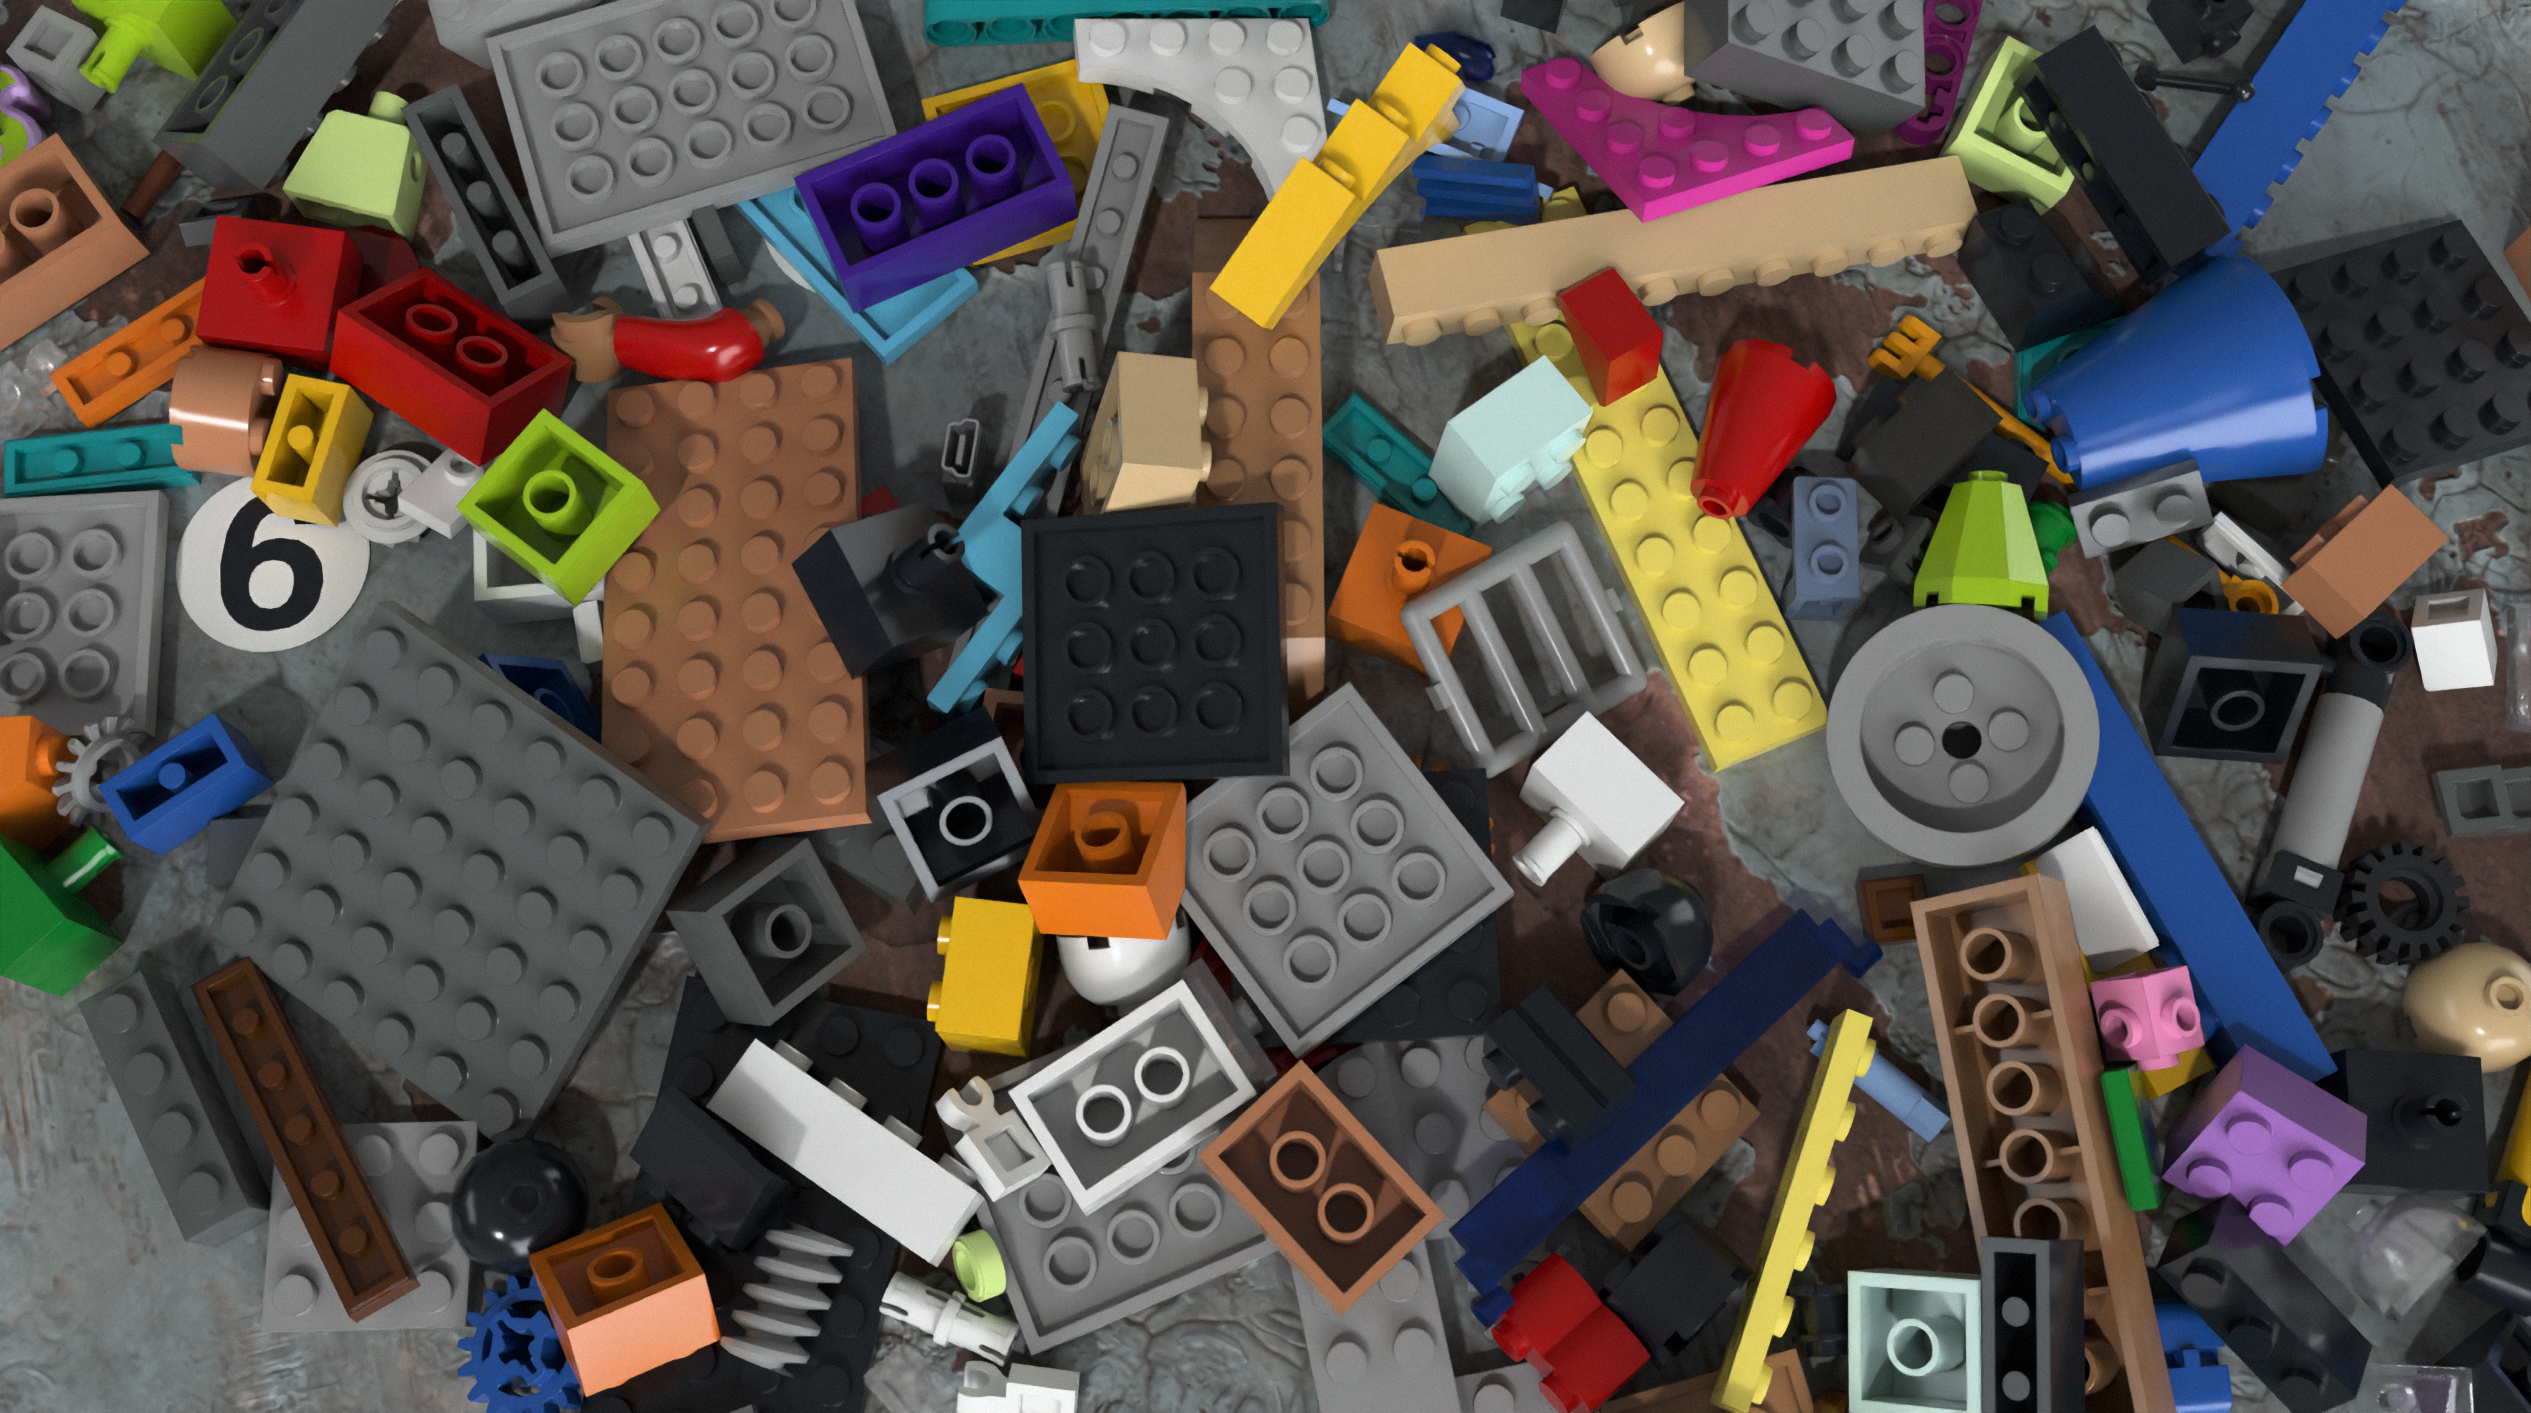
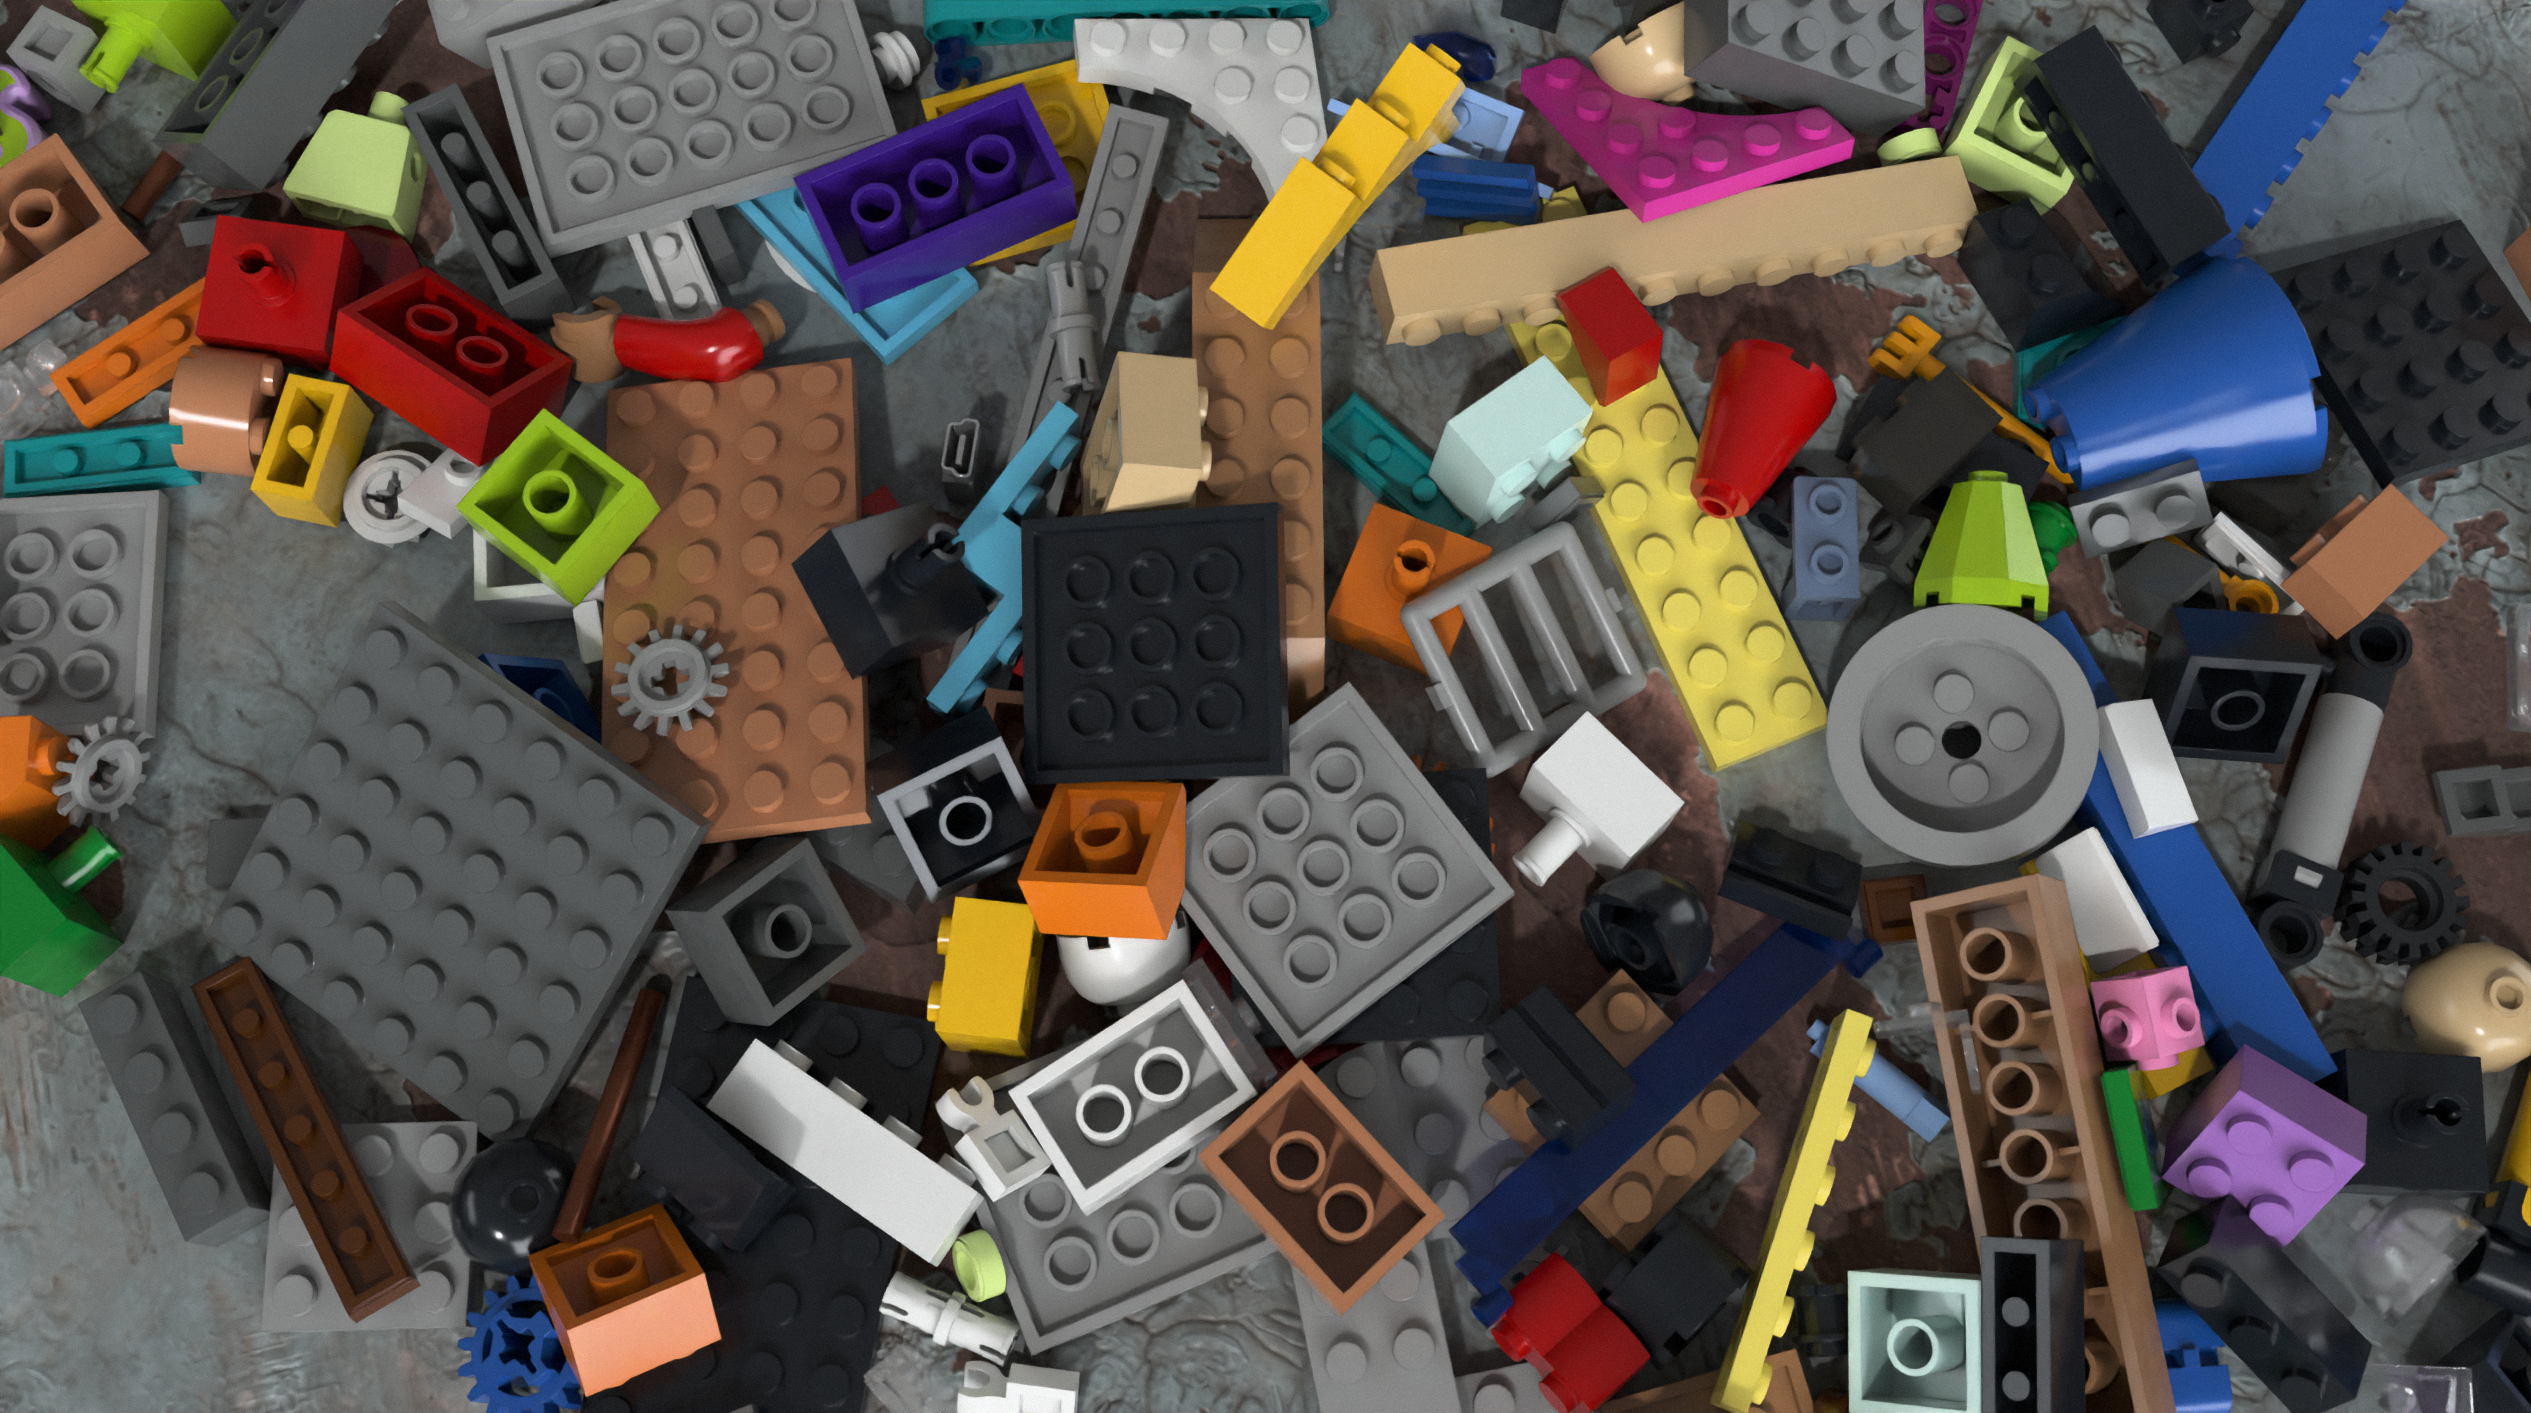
(186, 785): blue brick -> none
(265, 576): white sticker -> none
(608, 1116): none -> copper bar
(651, 666): none -> light grey gear
(786, 1298): light grey piece -> none
(894, 59): none -> white plate
(954, 67): none -> clear blue arm
(1566, 502): none -> dark grey tile
(1791, 880): none -> black plate
(1910, 147): none -> yellowish green tile
(1929, 1018): none -> clear bracket
(2143, 768): none -> white slope
(2149, 78): black hinge -> none
(2454, 640): white panel -> none

